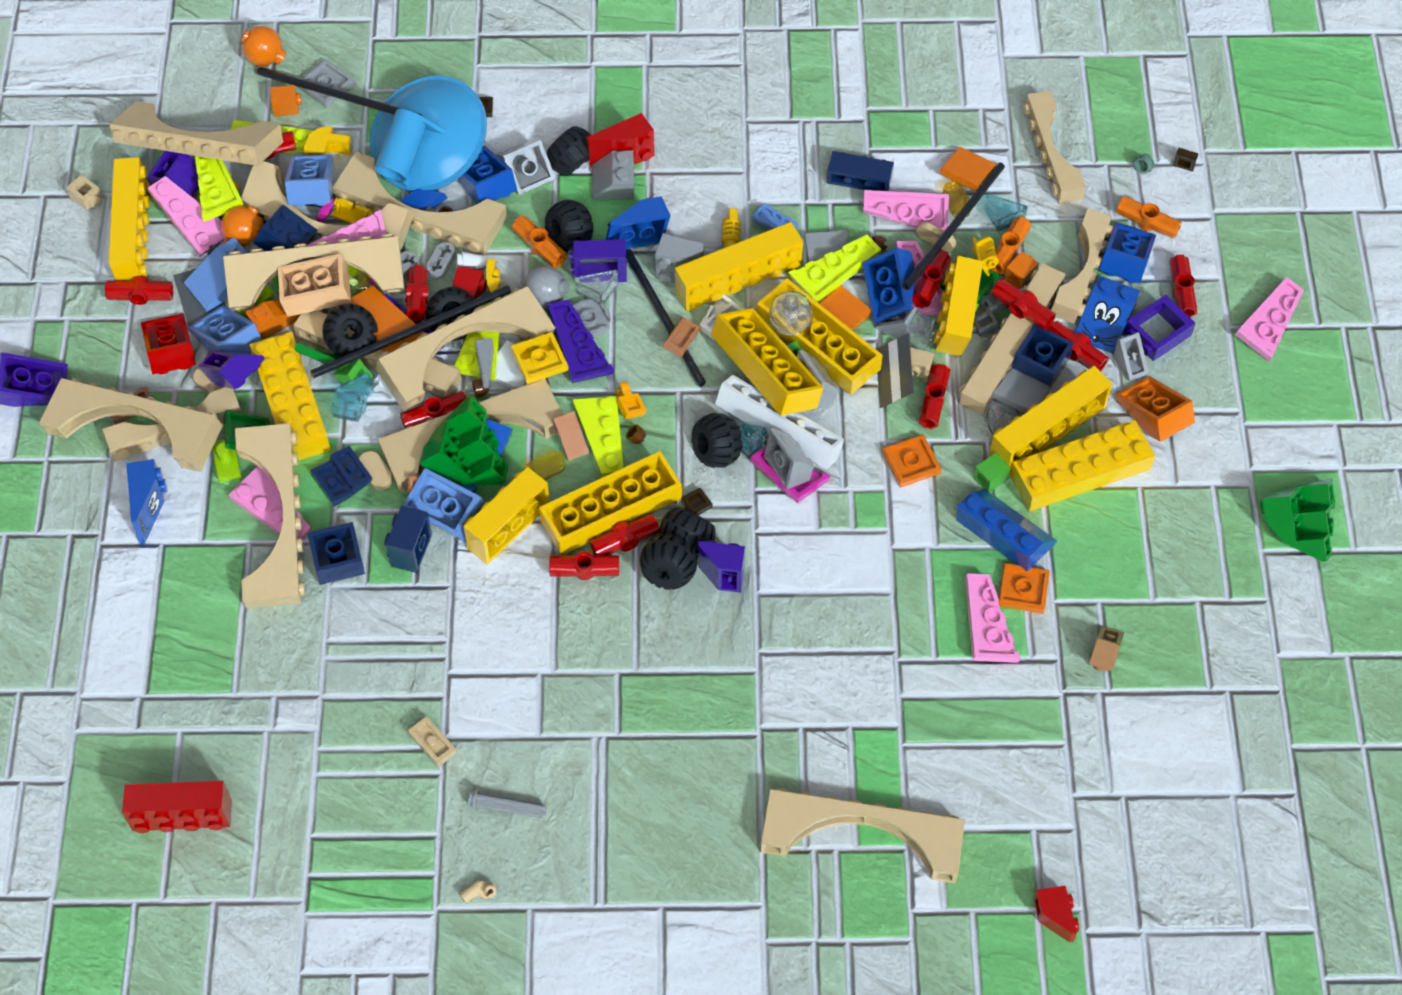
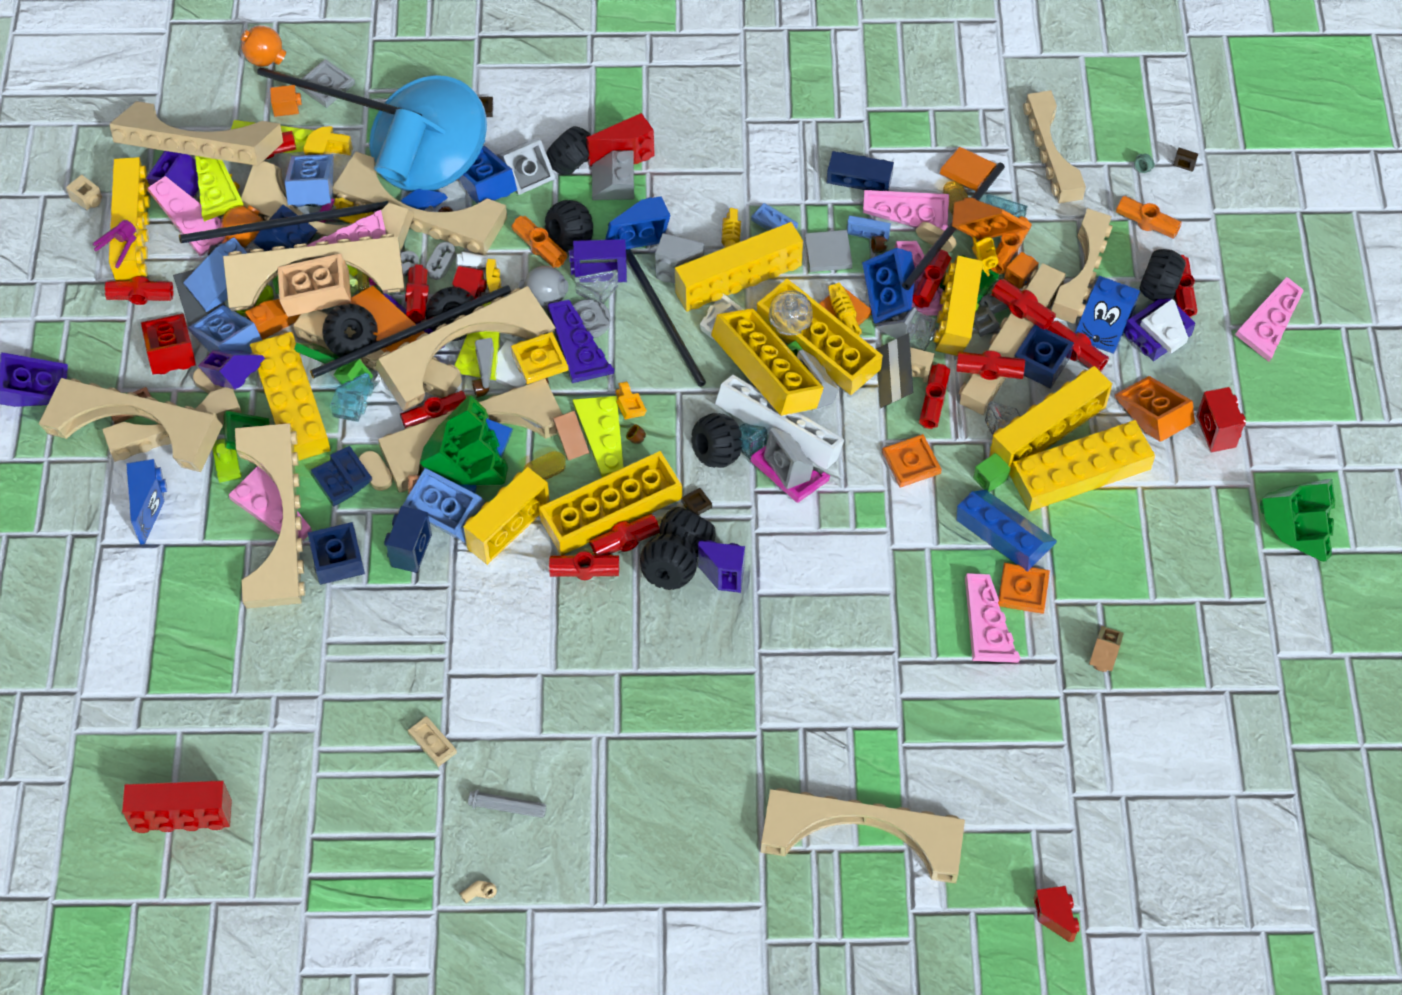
(122, 232): none -> magenta plant
(281, 222): none -> black piece
(681, 337): nougat tile -> none
(828, 273): neon yellow wing -> none
(843, 307): none -> yellow hinge
(867, 227): none -> medium blue plate
(983, 220): none -> orange slope
(990, 365): none -> red piece
(1020, 391): light grey tile -> none
(1127, 253): blue slope -> none
(1131, 356): light grey slope -> none
(1162, 275): none -> black wheel
(1166, 327): none -> white wing
(1220, 419): none -> red brick

